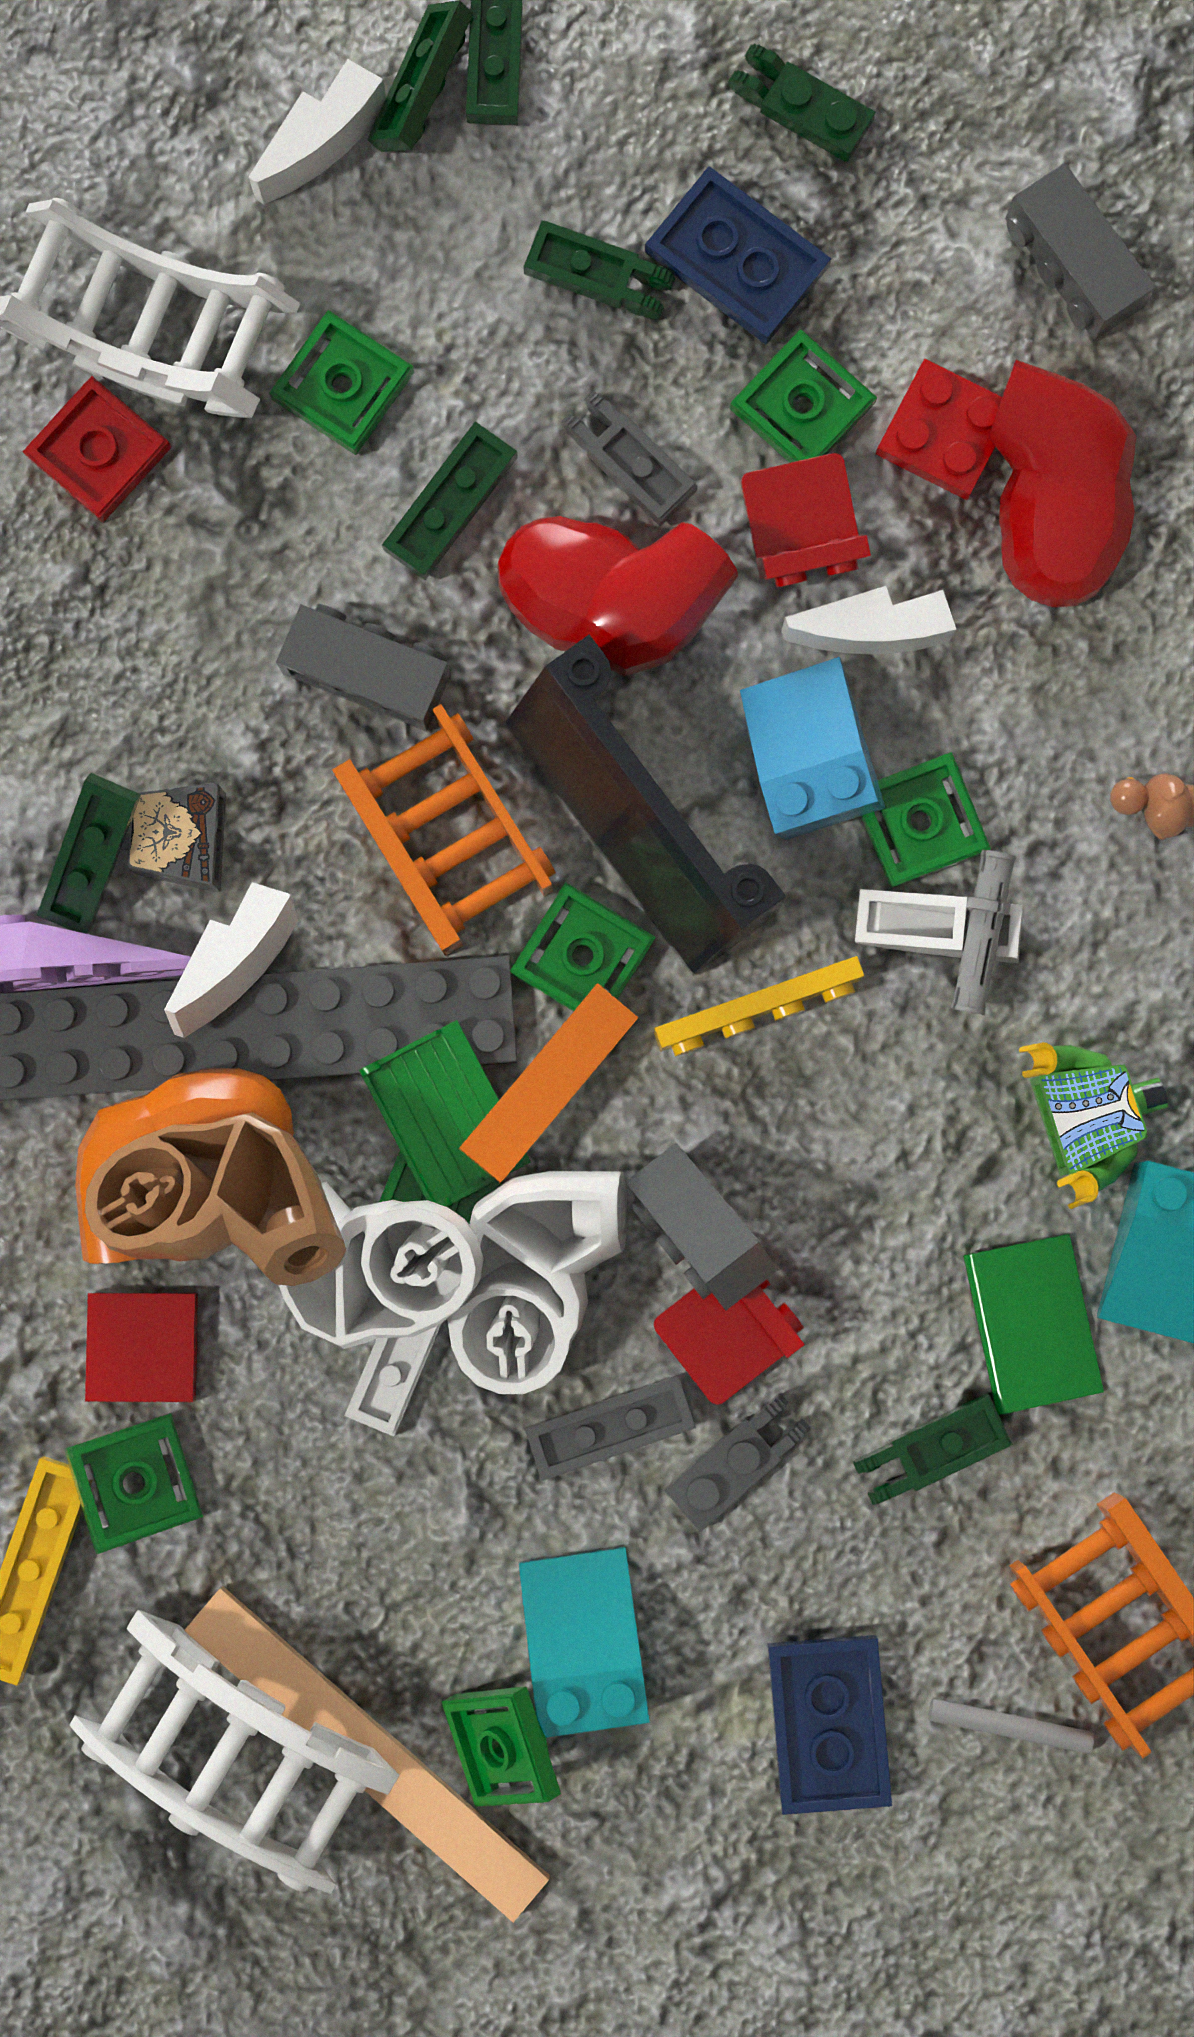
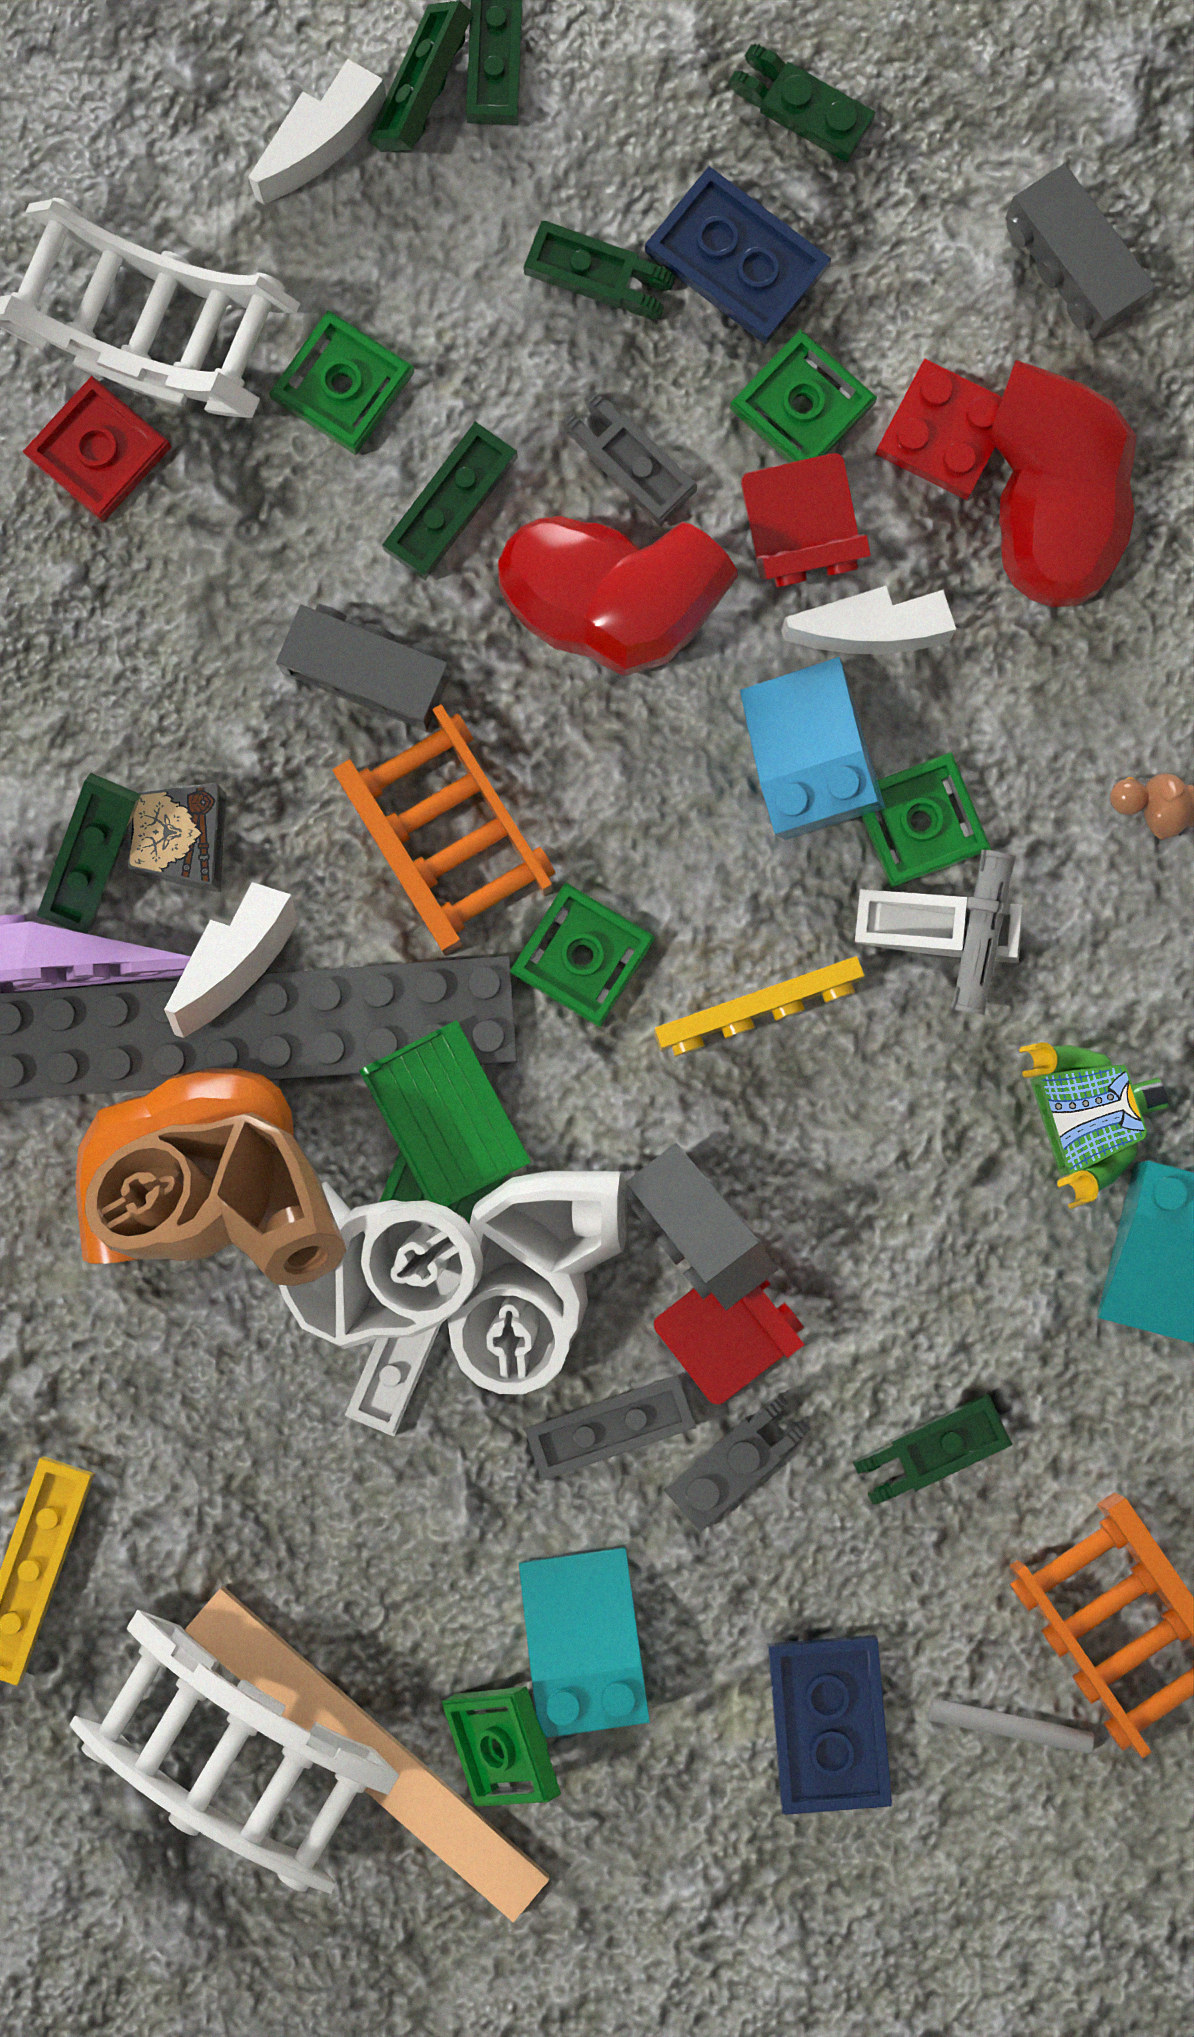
(141, 1347): red tile -> none
(155, 1506): green piece -> none
(548, 1083): orange tile -> none
(630, 816): windscreen -> none
(1033, 1324): green piece -> none

